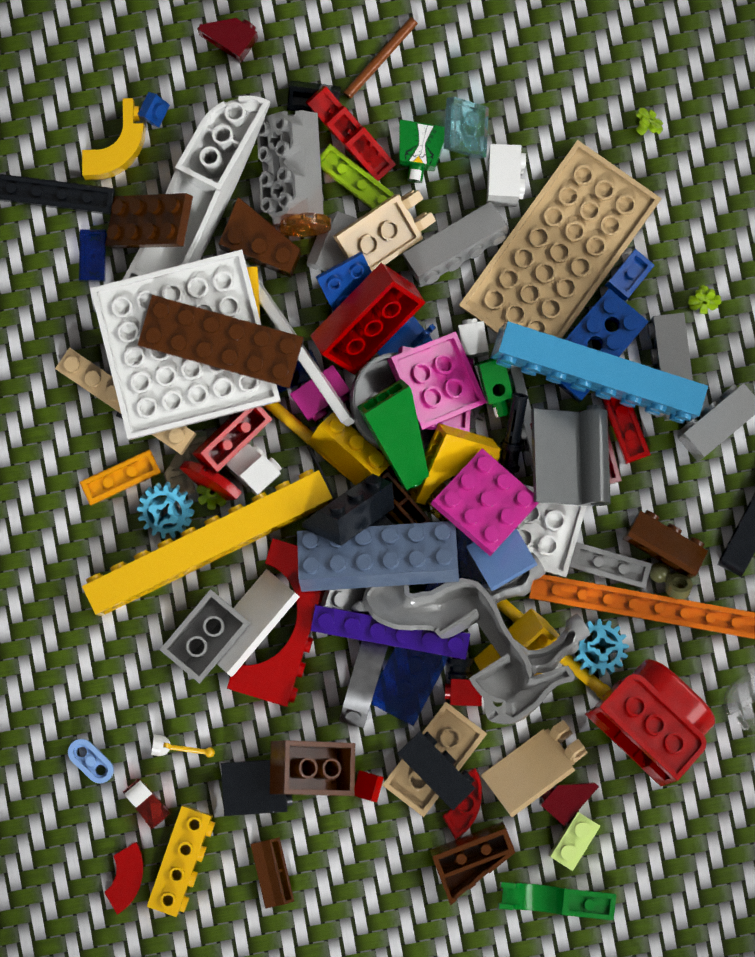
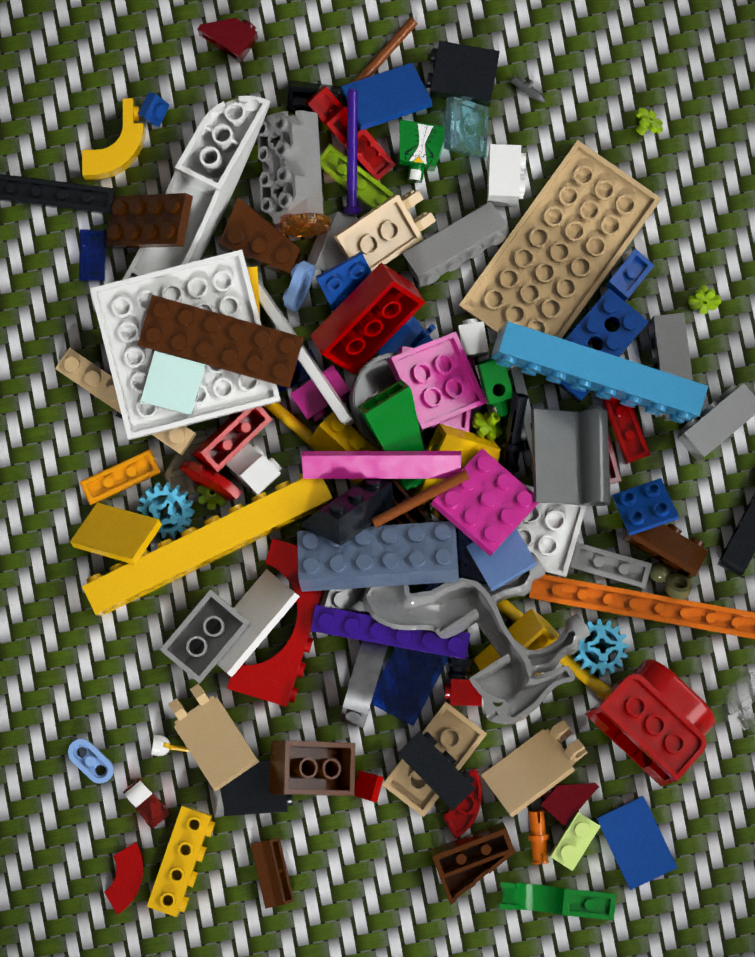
(116, 533): none -> yellow tile
(173, 383): none -> light aqua tile
(213, 739): none -> tan tile
(296, 293): none -> light blue plate
(352, 117): none -> dark purple bar
(380, 464): none -> tile
(389, 96): none -> blue tile
(420, 498): none -> dark orange piece
(463, 72): none -> black brick
(488, 425): none -> lime plant
(528, 89): none -> dark grey helmet
(538, 837): none -> orange pin
(636, 842): none -> blue tile
(645, 507): none -> blue plate

